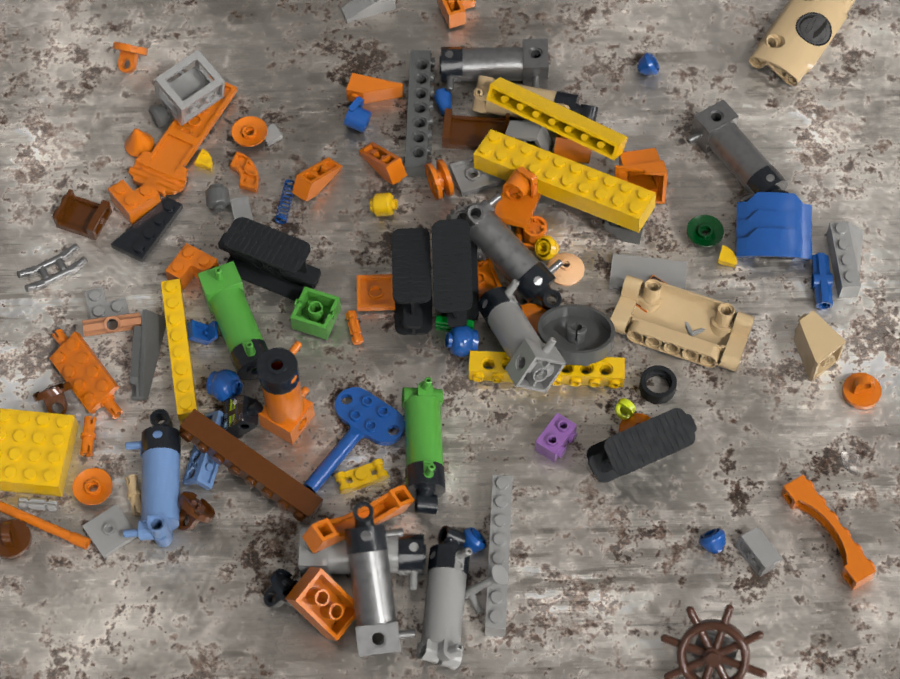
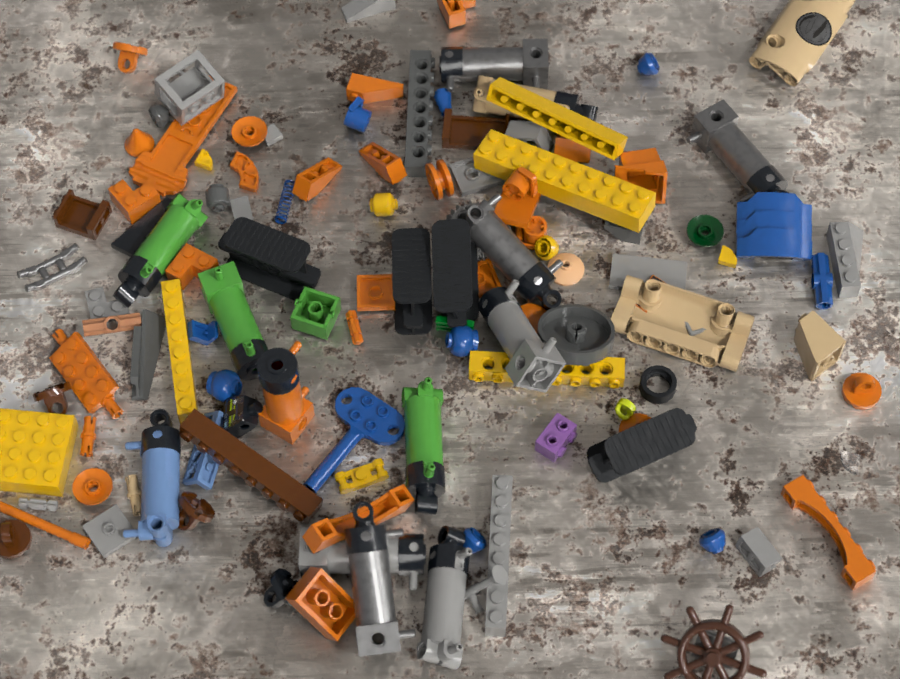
(159, 249): none -> bright green piece

